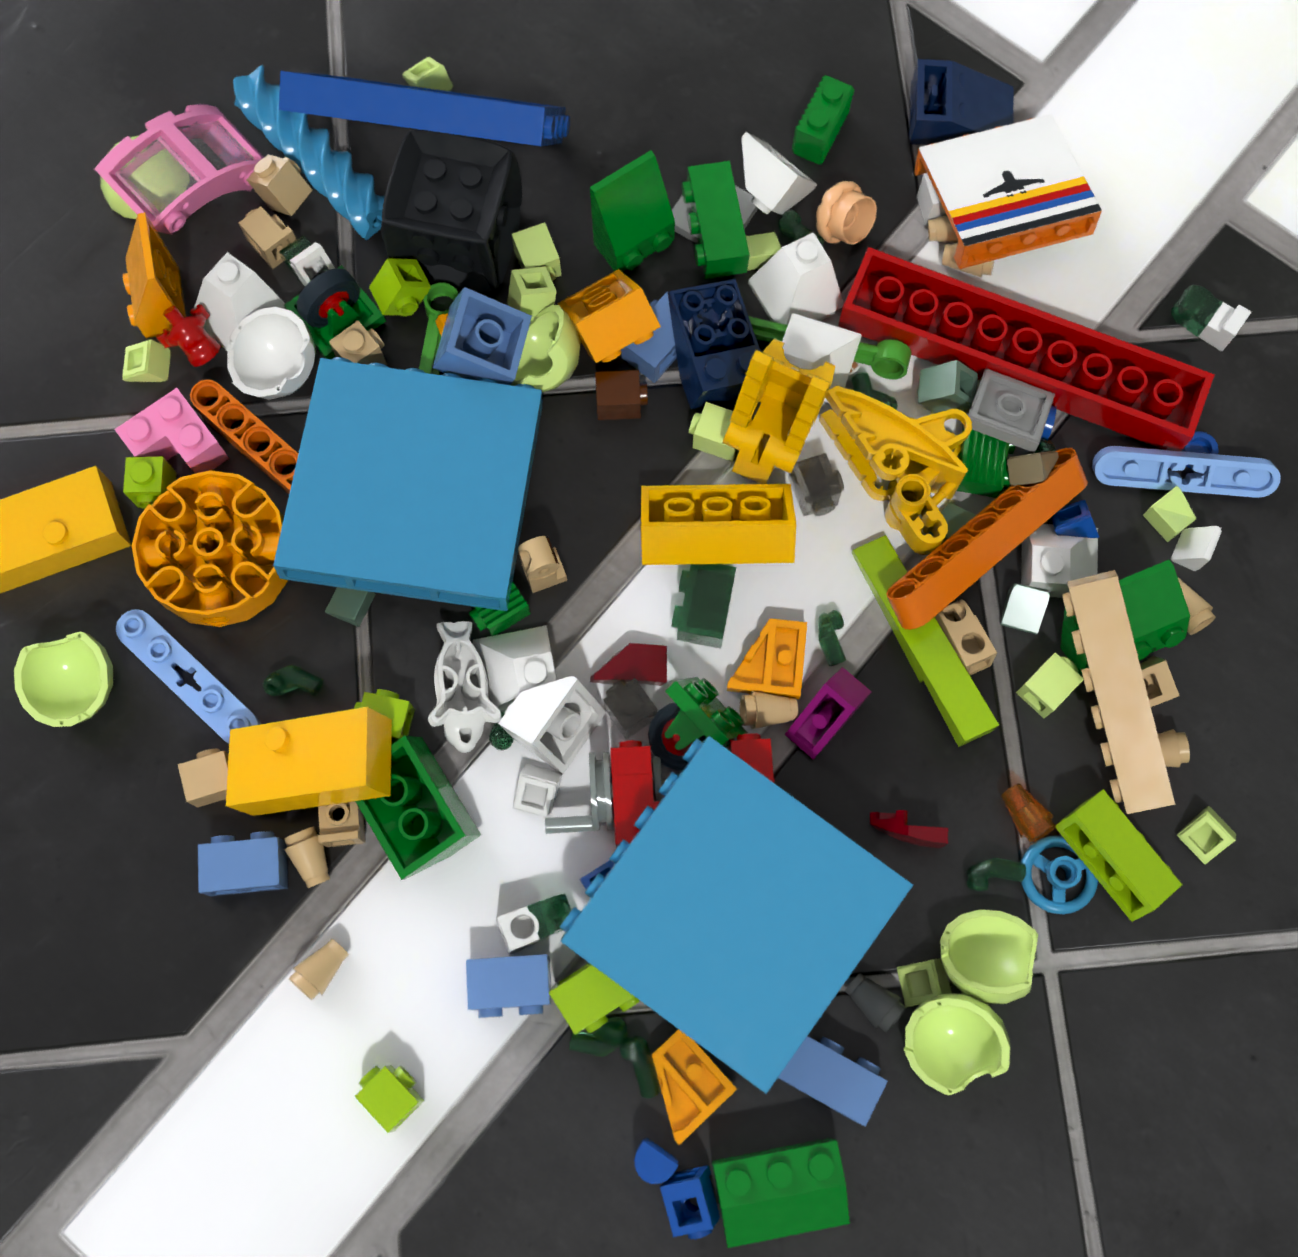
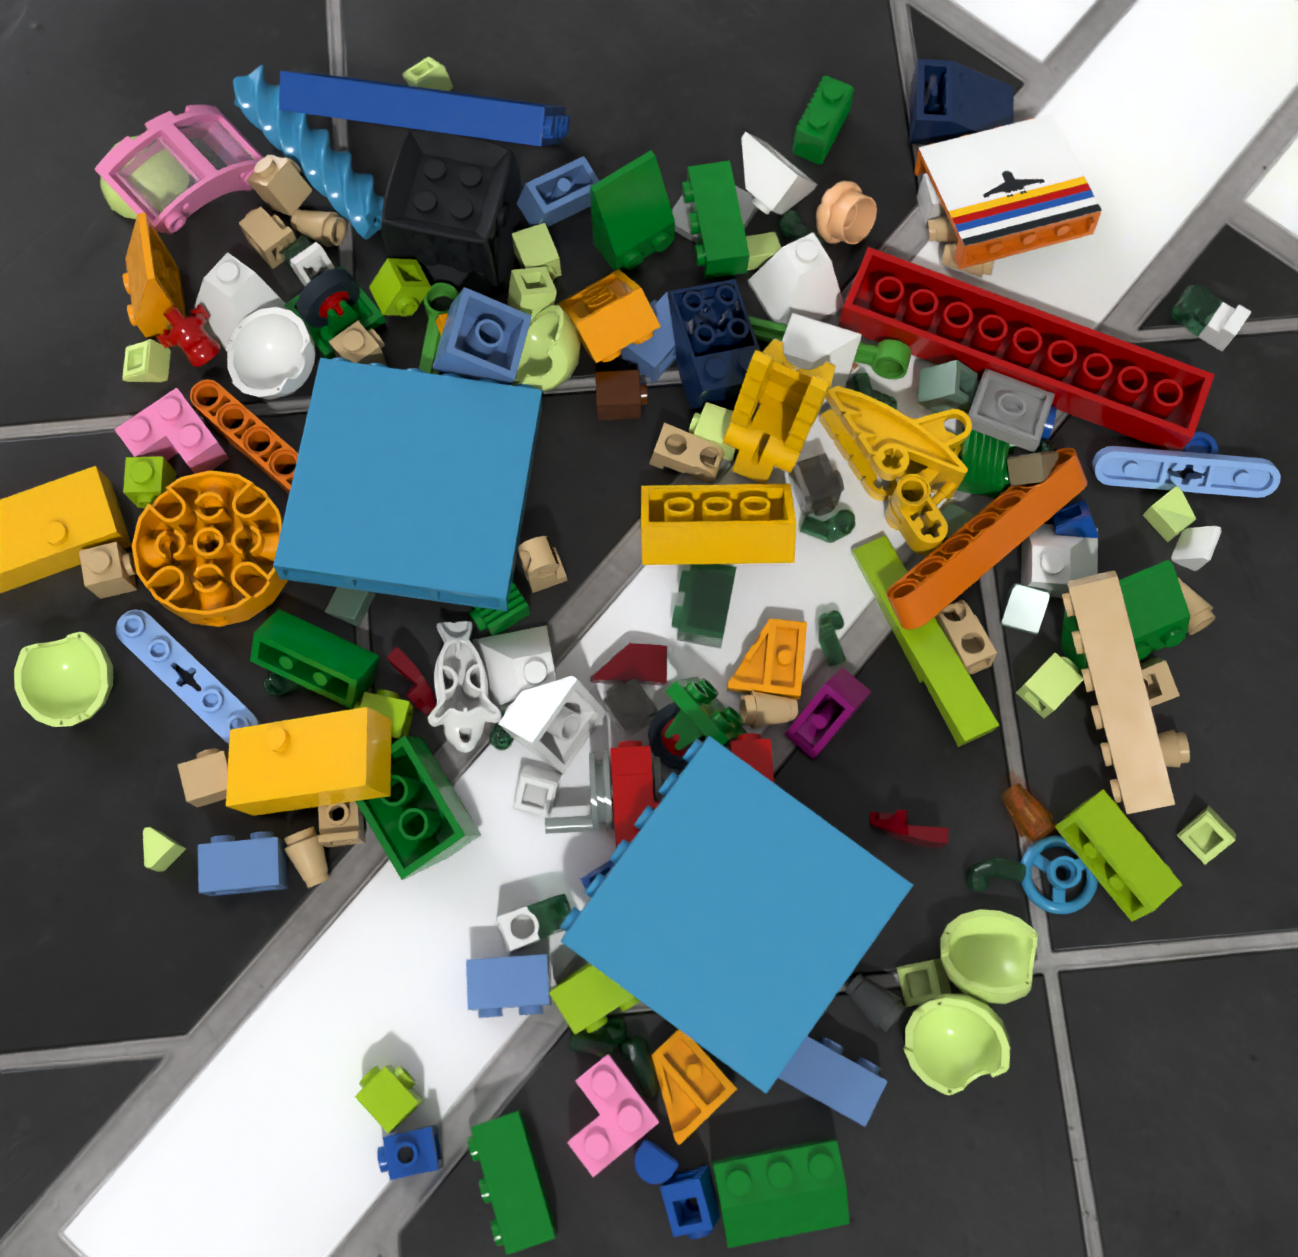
(108, 570): none -> tan brick
(159, 850): none -> yellowish green slope
(314, 658): none -> green brick
(318, 970): tan cone -> none
(320, 226): none -> tan cone
(420, 693): none -> dark red slope
(424, 1145): none -> blue brick
(512, 1182): none -> green brick
(558, 193): none -> medium blue brick
(621, 1120): none -> bright pink brick
(687, 454): none -> tan leg
(831, 529): none -> clear green arm

